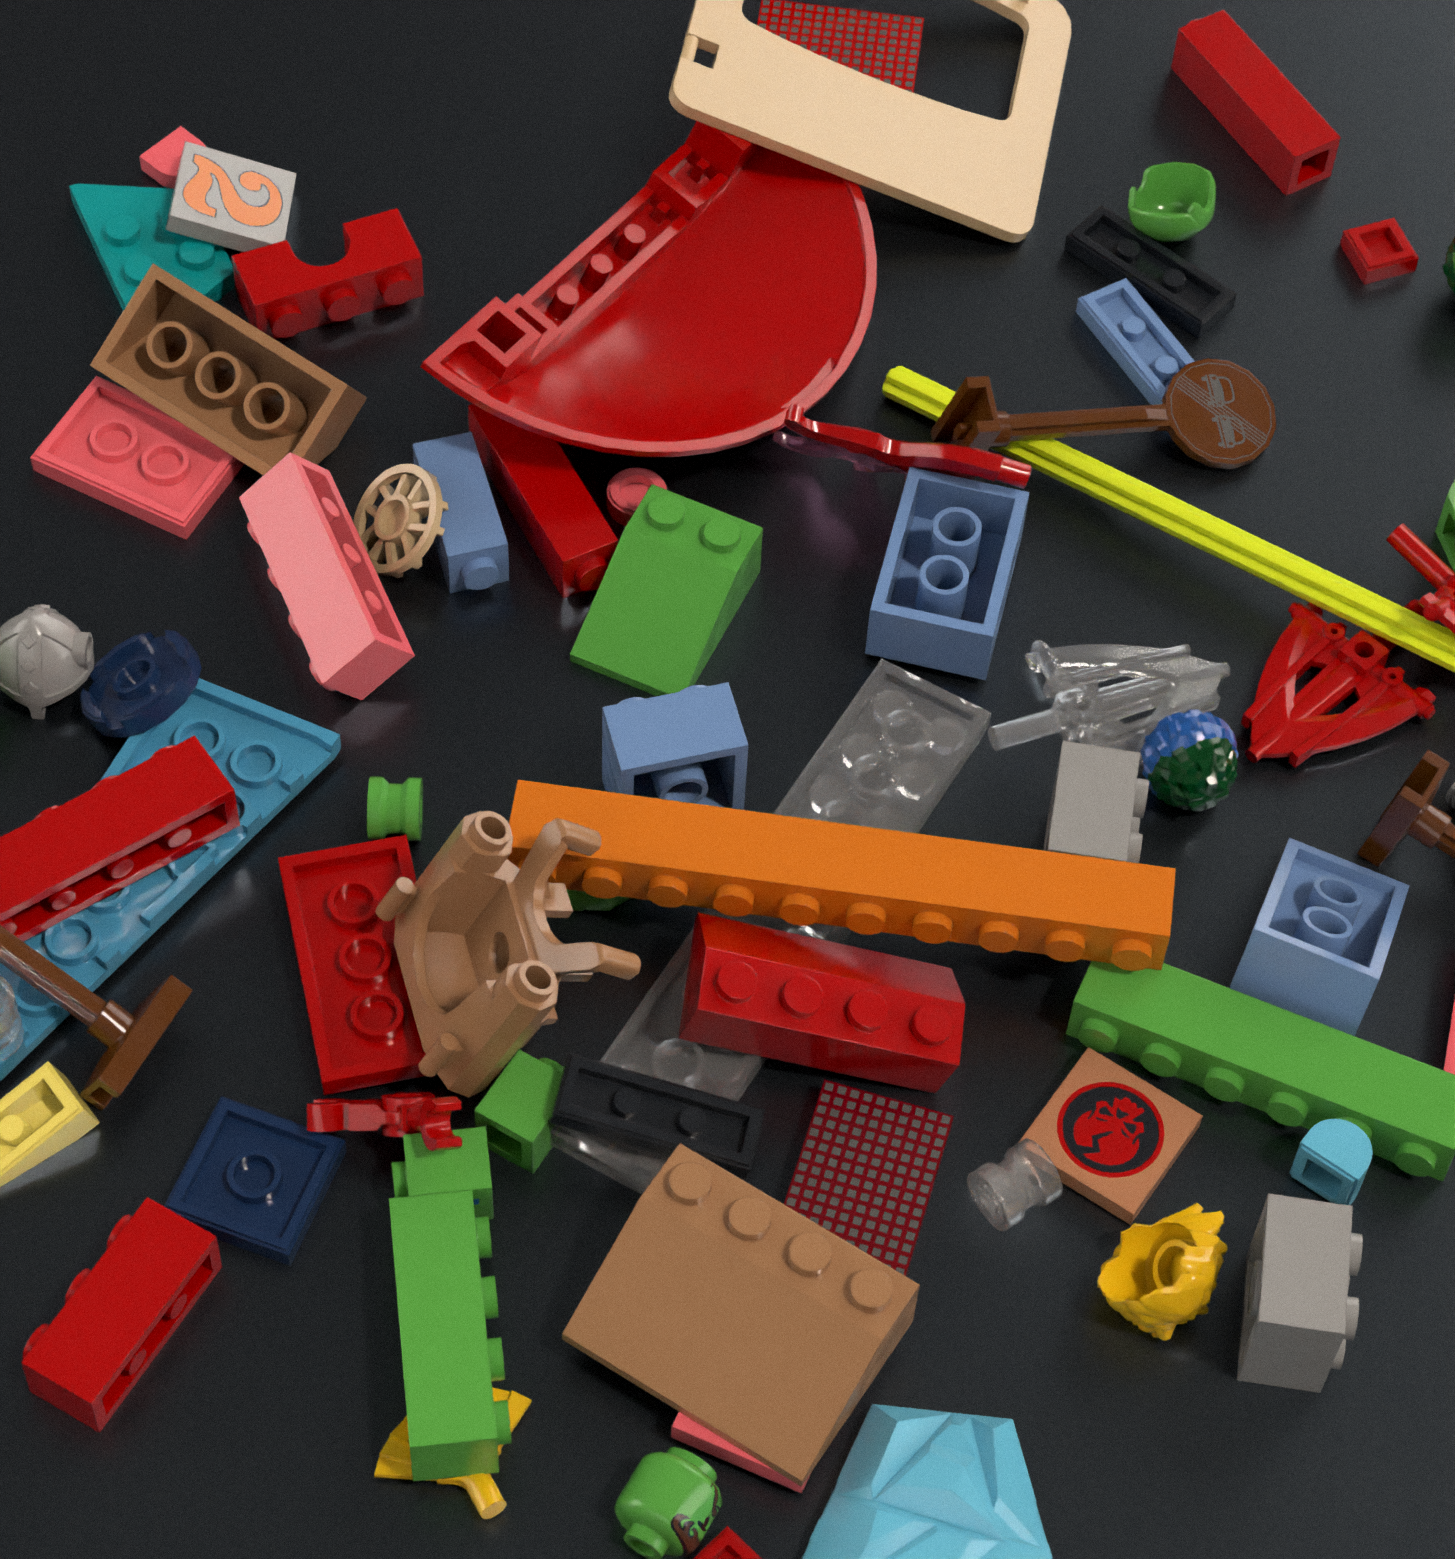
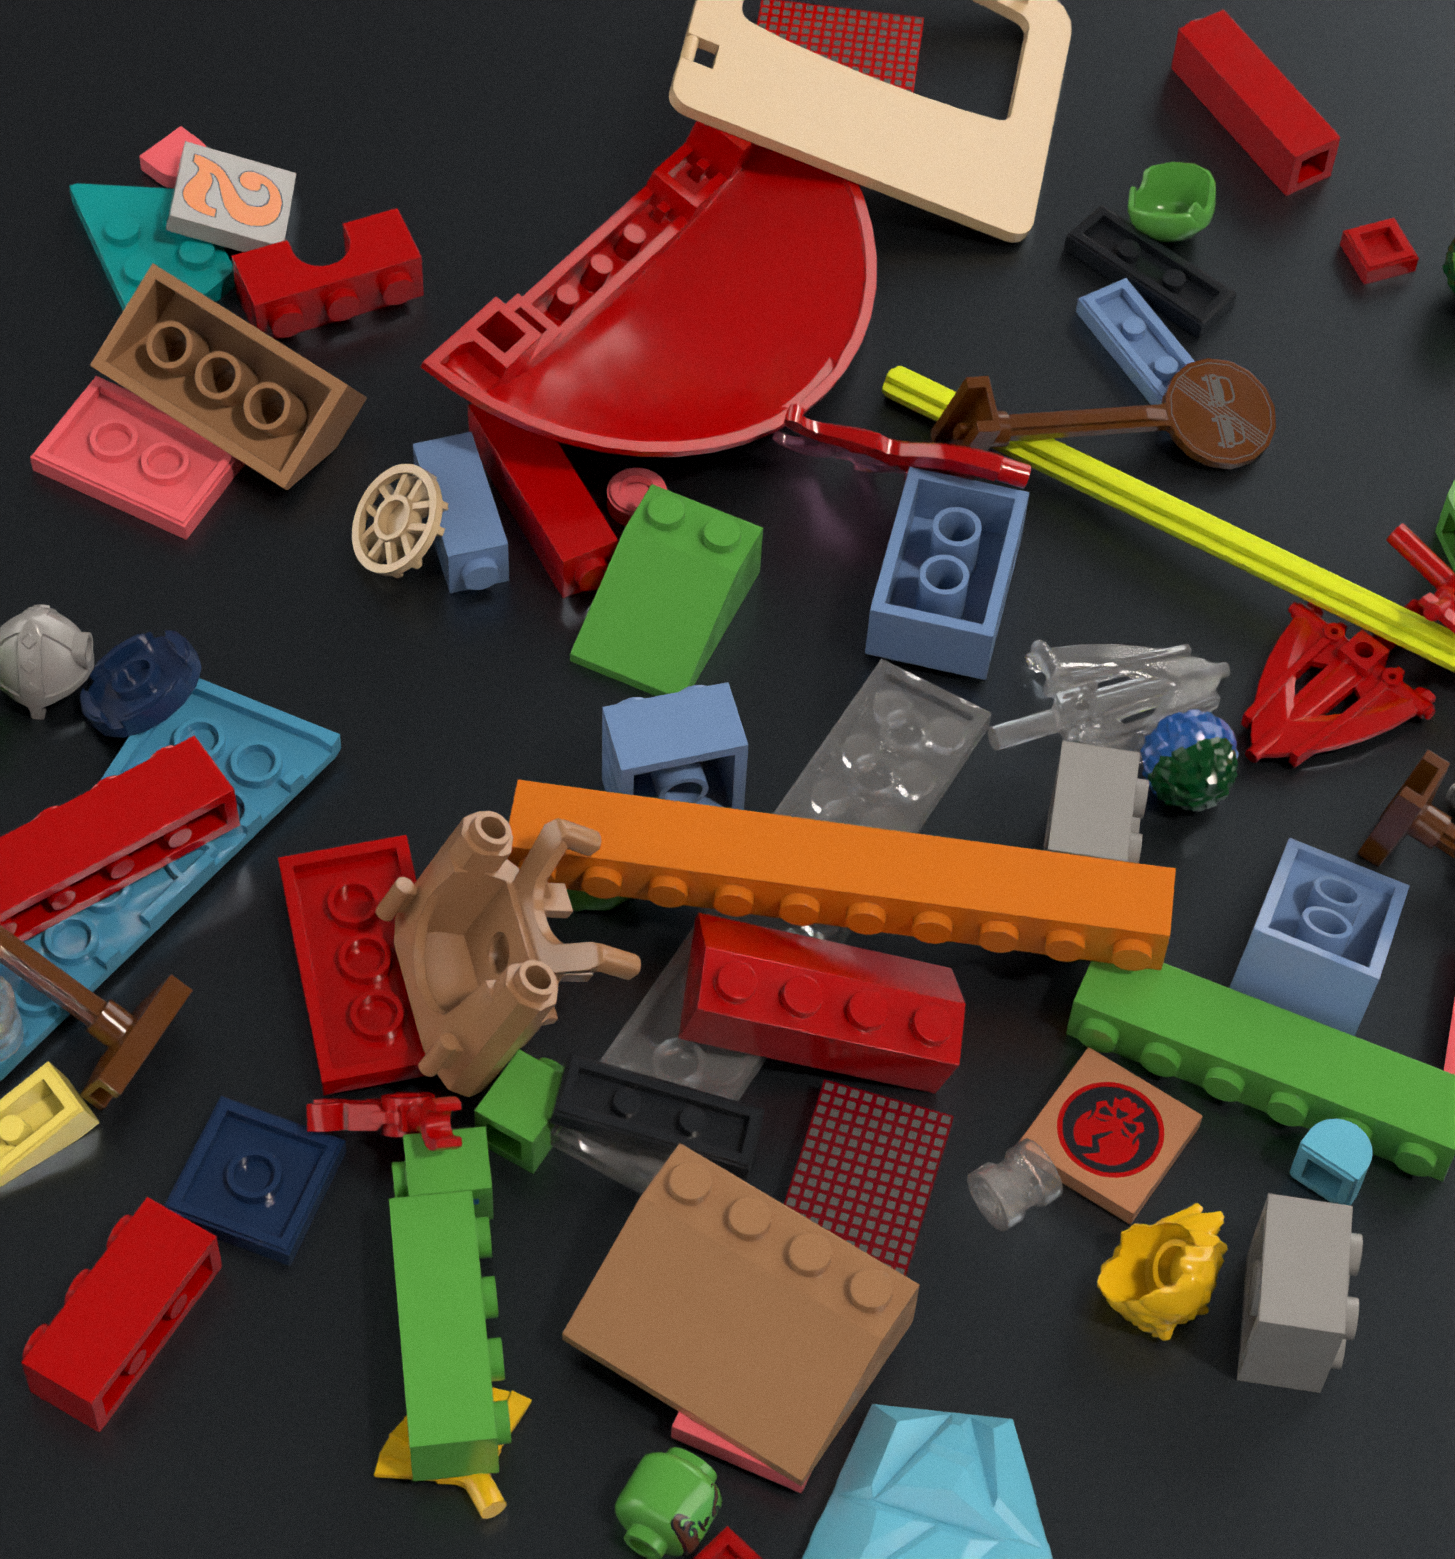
(325, 577): coral brick -> none
(394, 808): bright green wheel -> none

